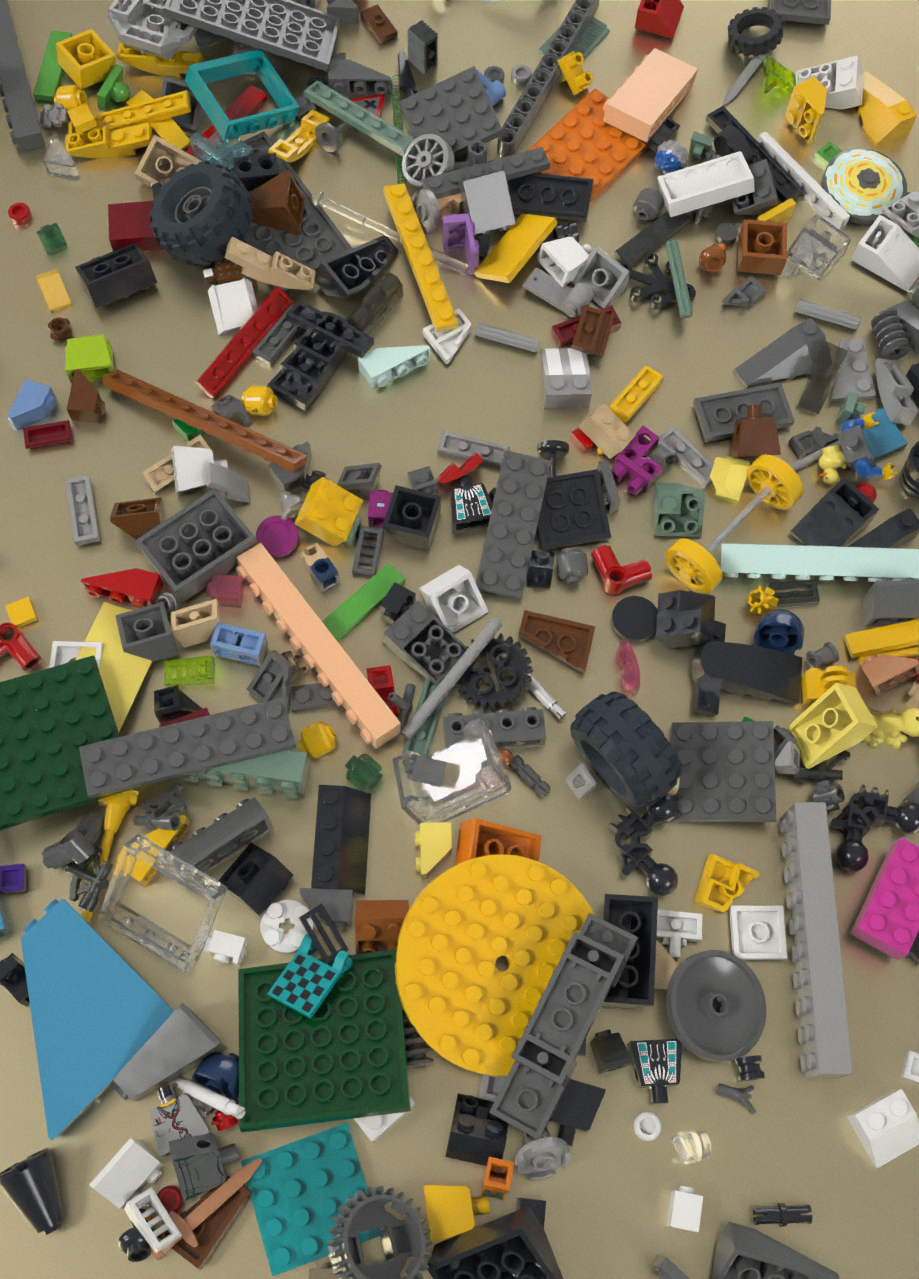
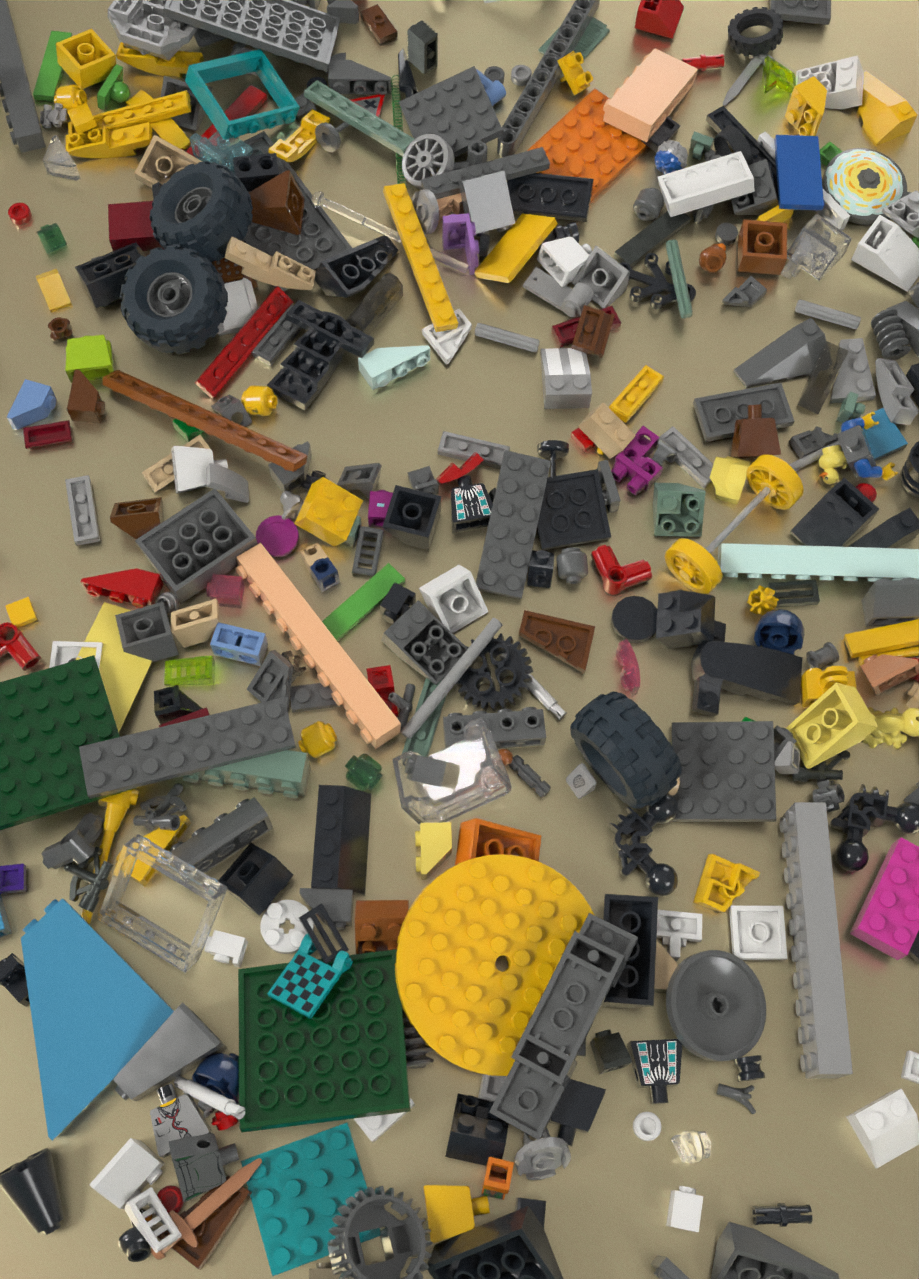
(174, 299): none -> black wheel
(705, 62): none -> red pin
(798, 172): none -> blue tile

